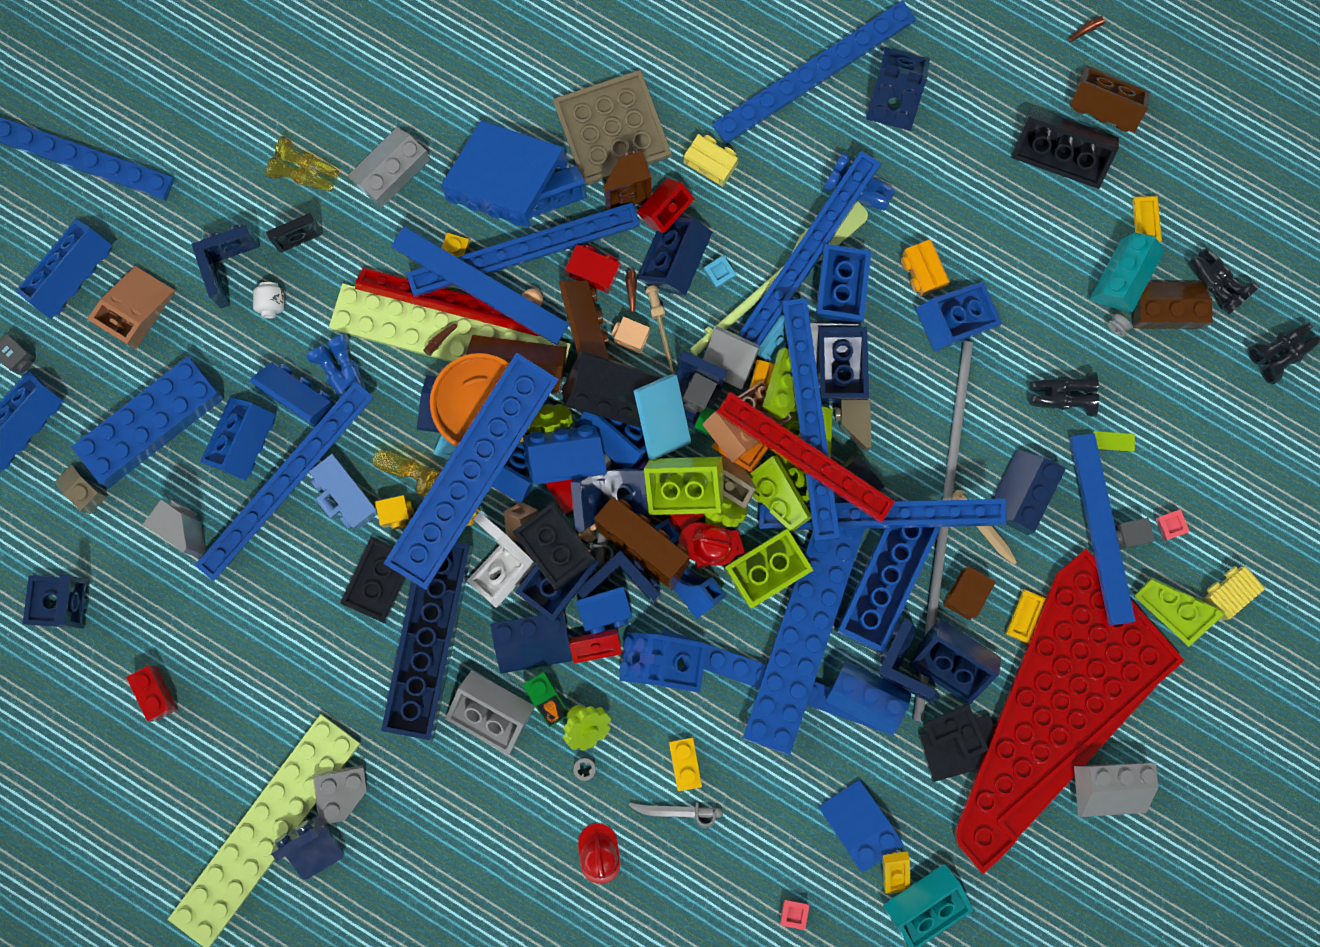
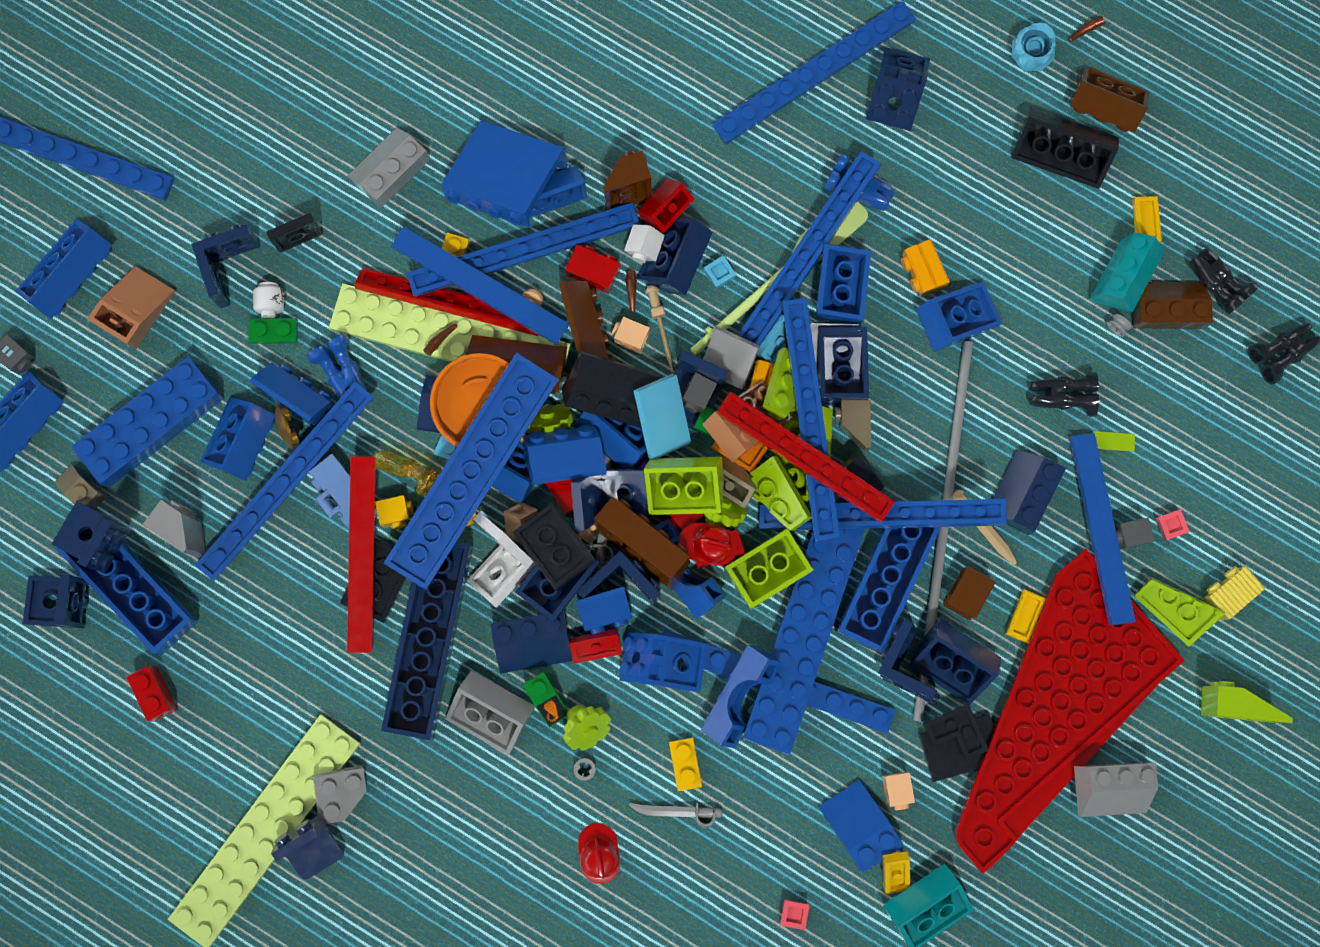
(105, 541): none -> dark blue bracket
(137, 598): none -> blue brick
(273, 331): none -> green plate
(289, 436): none -> pearl gold dish
(309, 166): clear yellow piece -> none
(361, 554): none -> red tile
(608, 122): dark tan plate -> none
(644, 243): none -> white brick
(711, 159): light yellow brick -> none
(725, 720): none -> blue arch
(869, 698): blue slope -> none
(898, 790): none -> light nougat brick
(1034, 47): none -> medium azure piece
(1231, 702): none -> lime slope

